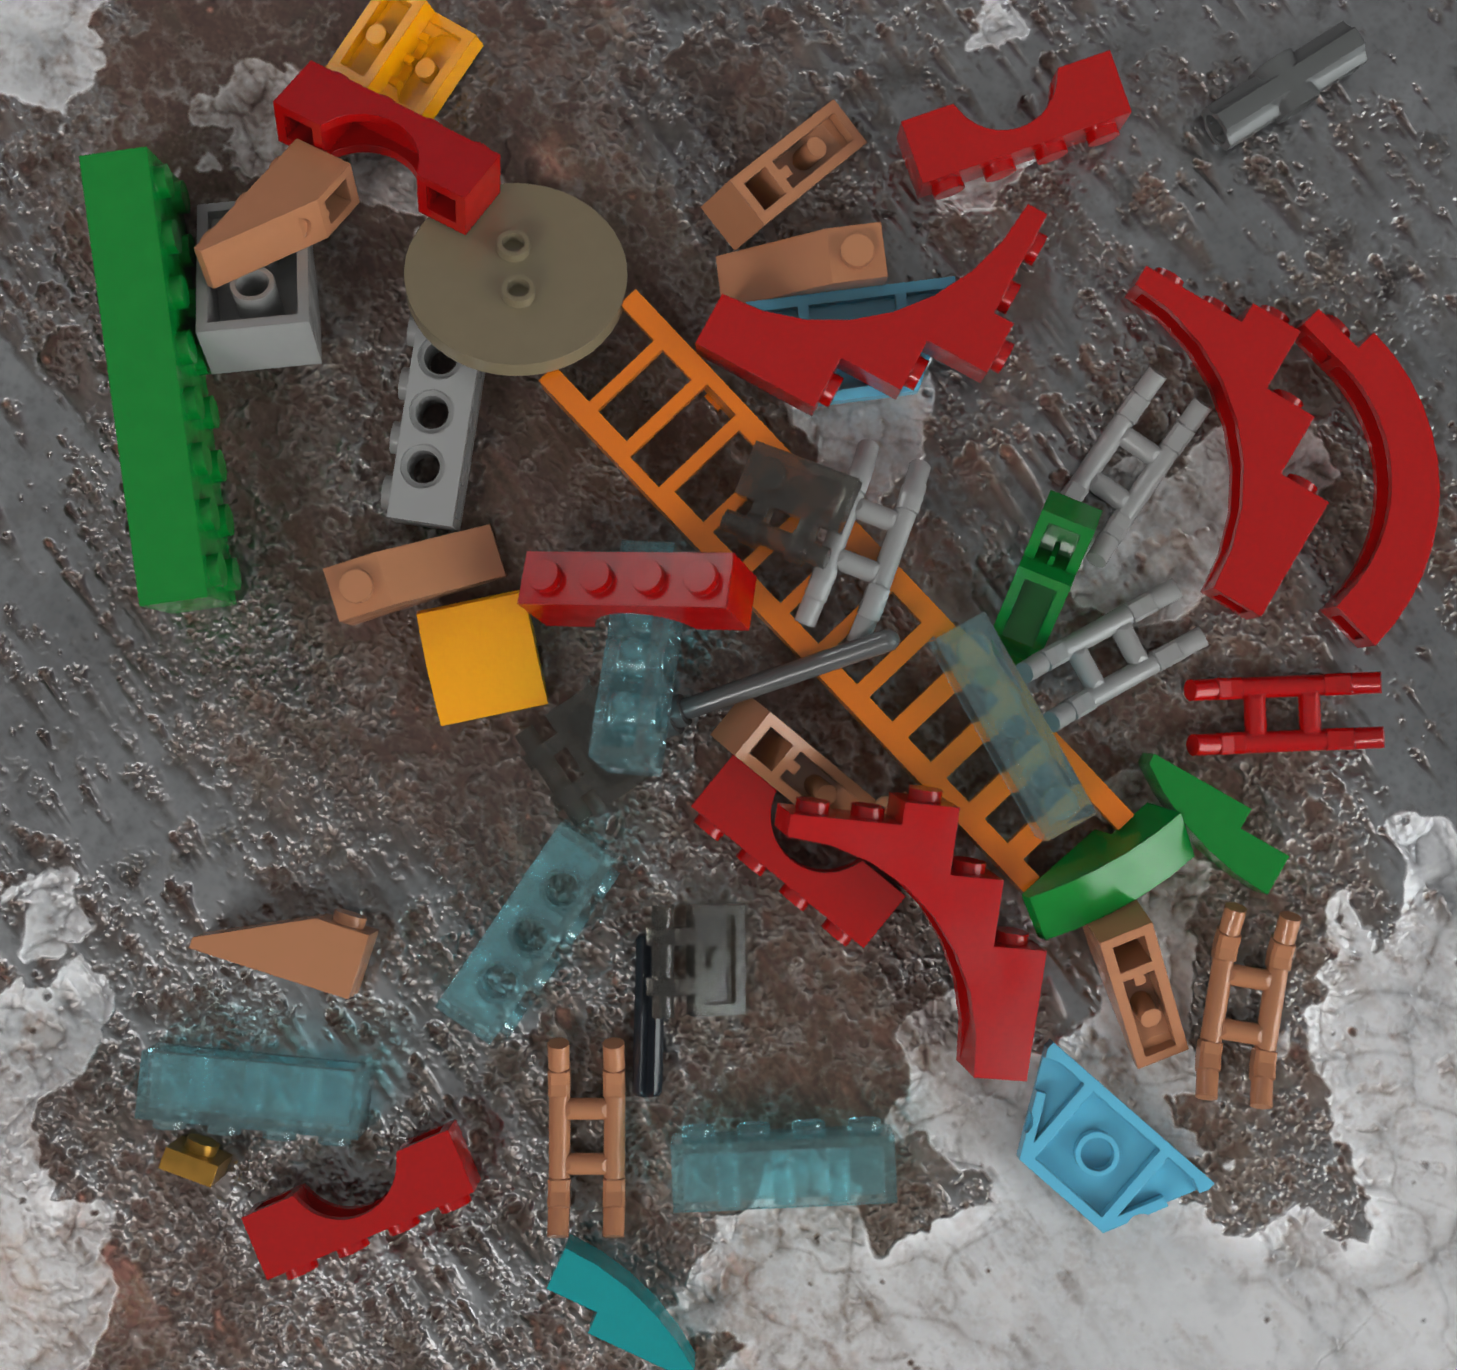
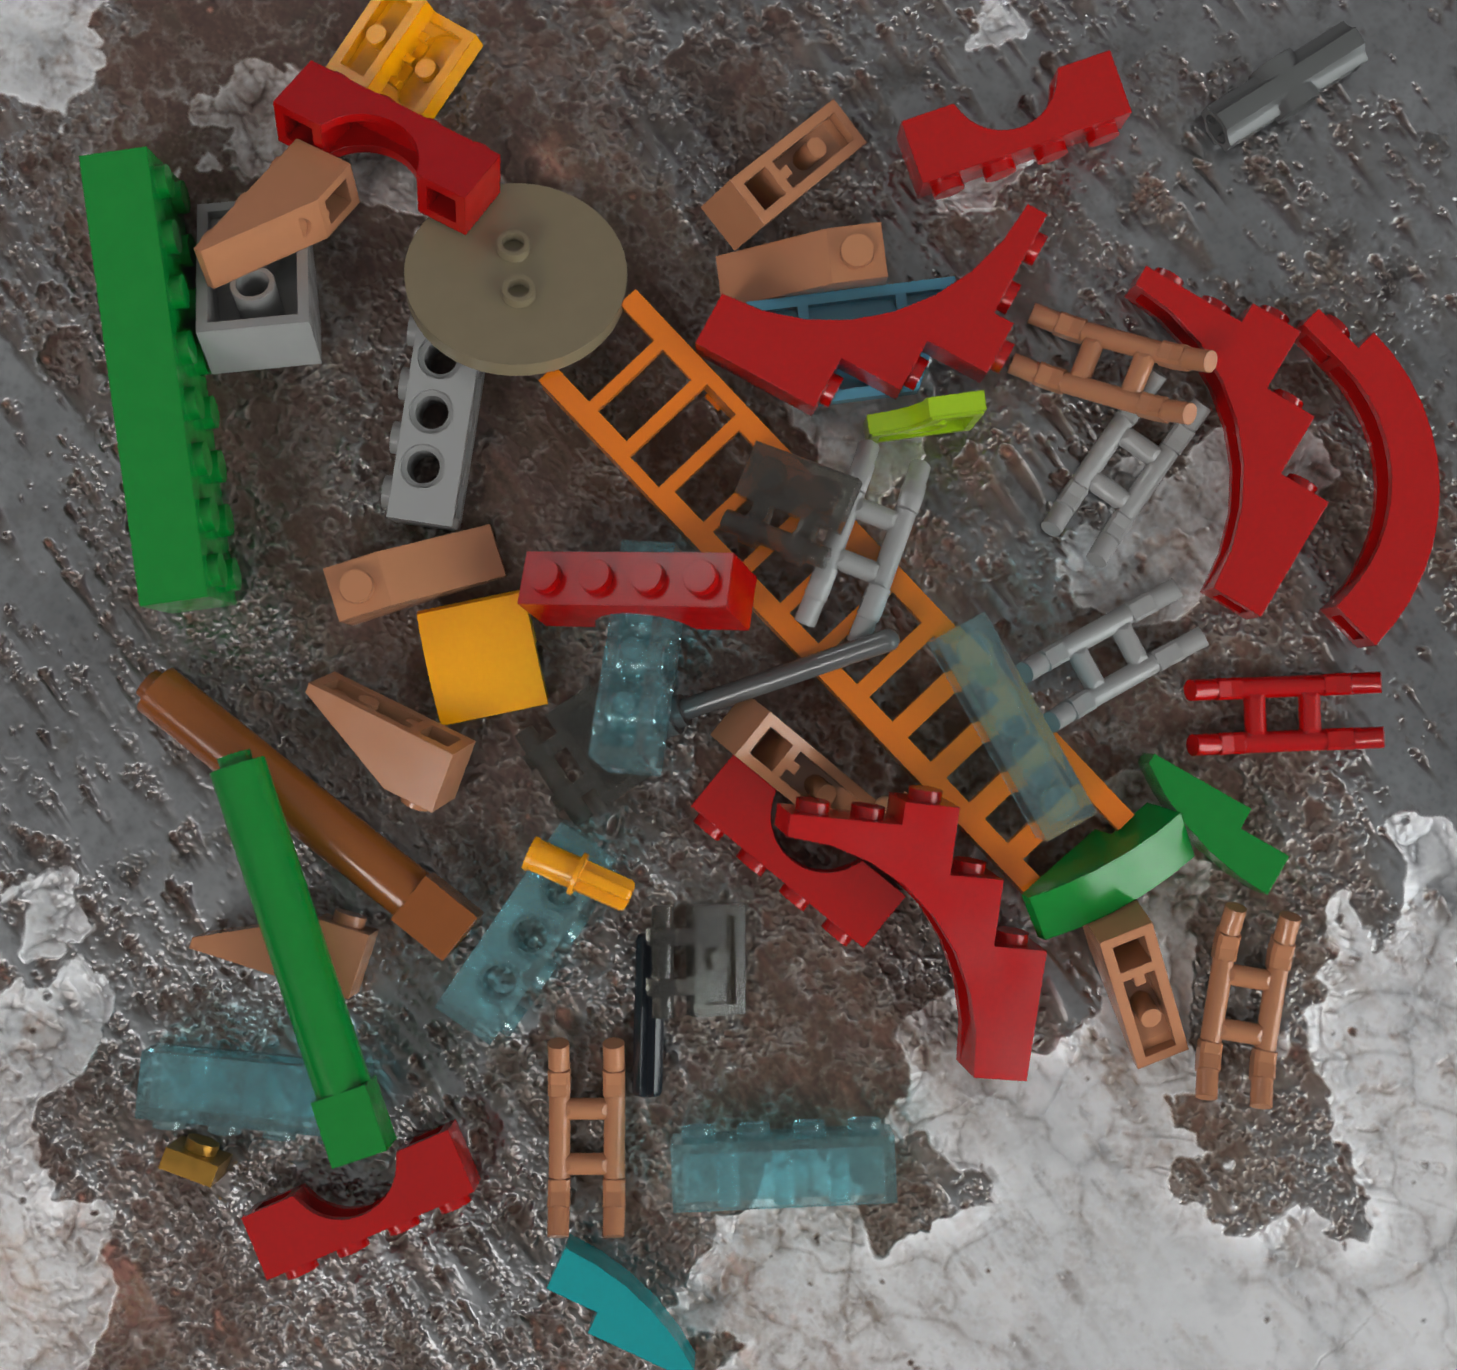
(347, 1099): none -> green brick
(396, 744): none -> nougat slope
(417, 899): none -> dark orange brick
(578, 874): none -> light orange axle
(927, 418): none -> lime tile
(1045, 574): green slope -> none
(1093, 340): none -> nougat piece
(1098, 1148): medium azure wing -> none

